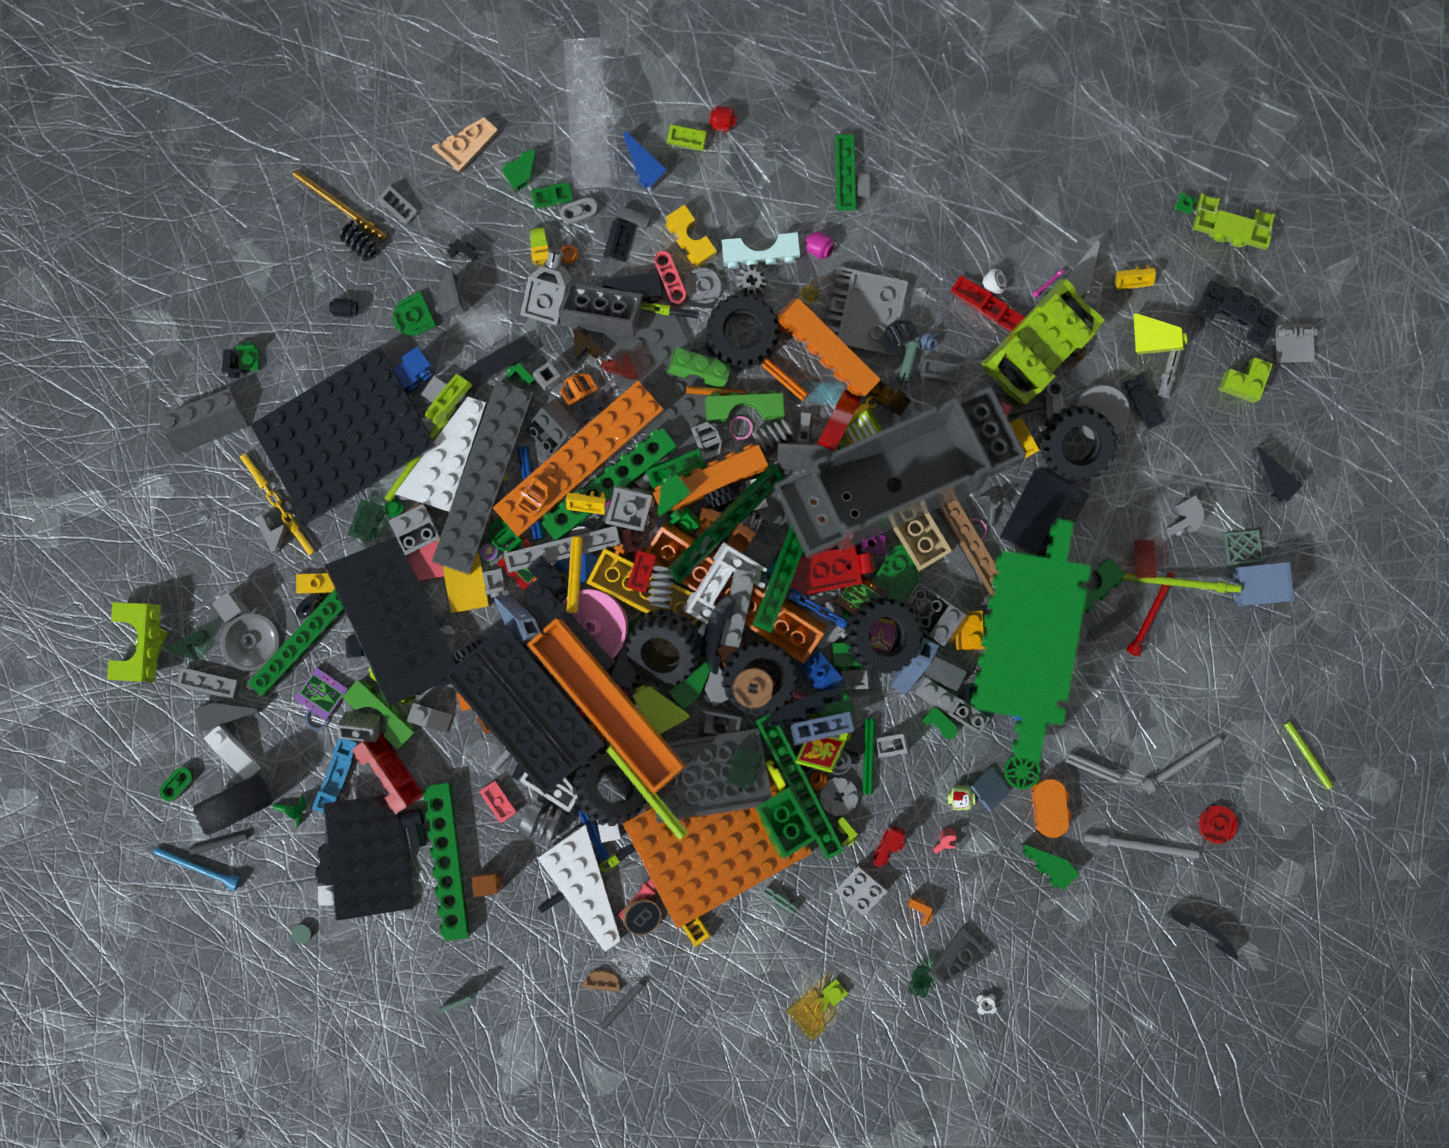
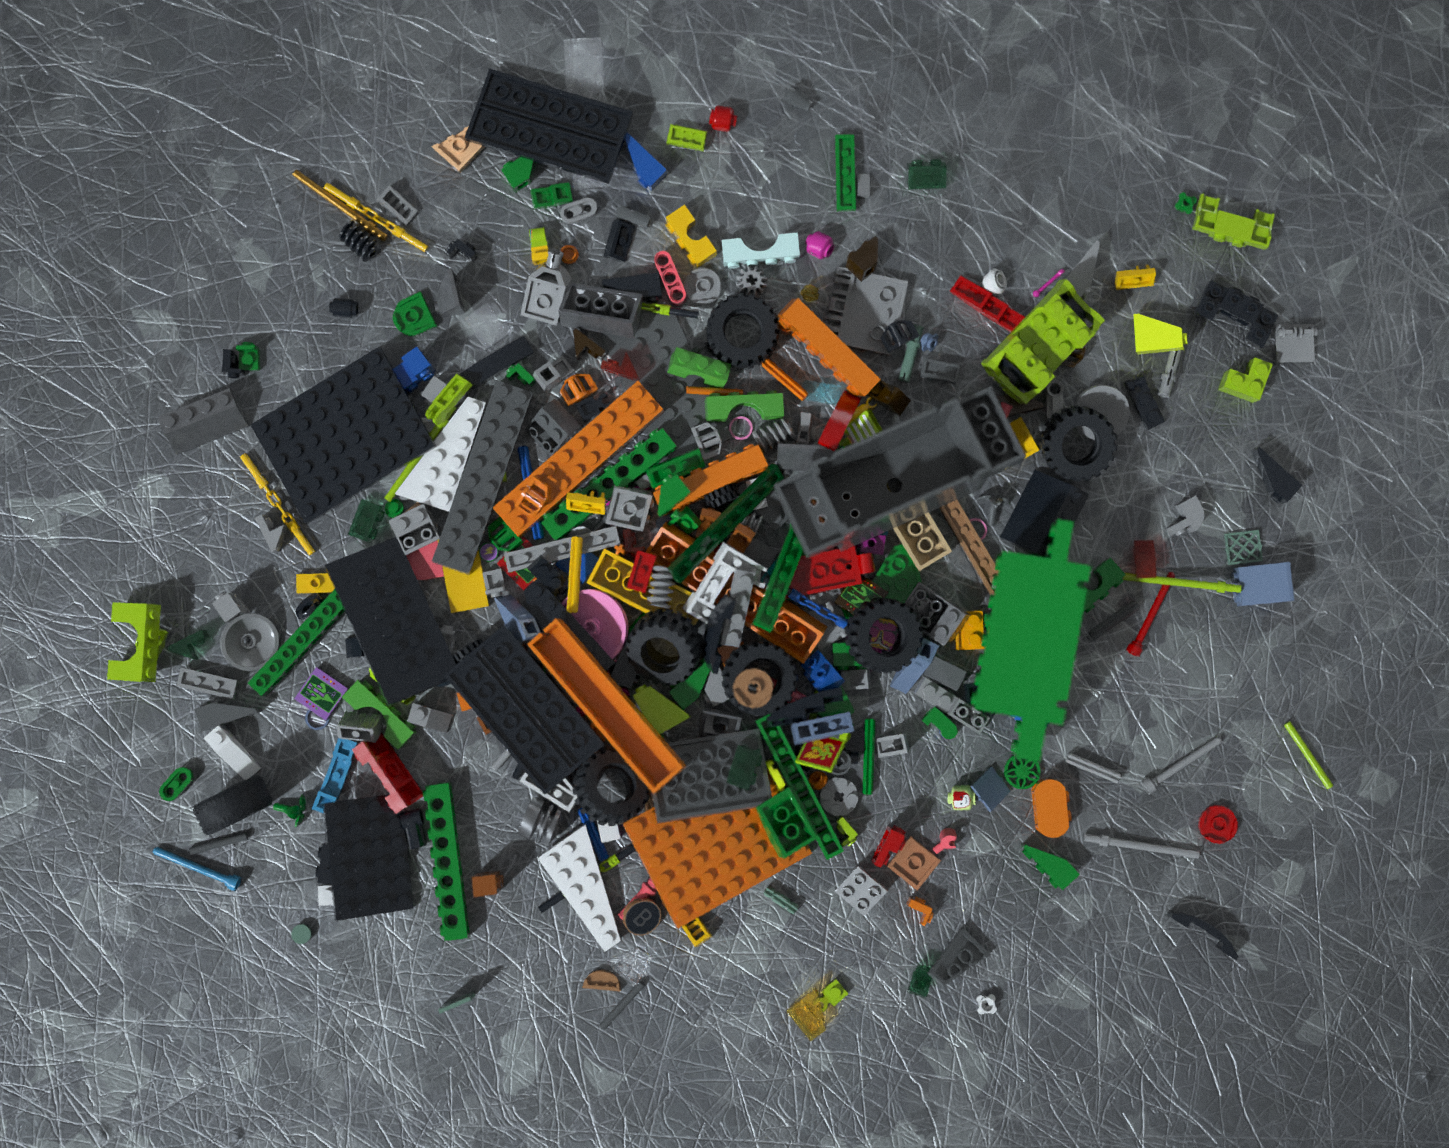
(354, 204): none -> yellow piece
(498, 801): coral plate -> none
(549, 126): none -> black plate
(654, 800): lime axle -> none
(863, 260): none -> dark brown slope
(914, 863): none -> nougat tile
(926, 174): none -> clear green bracket

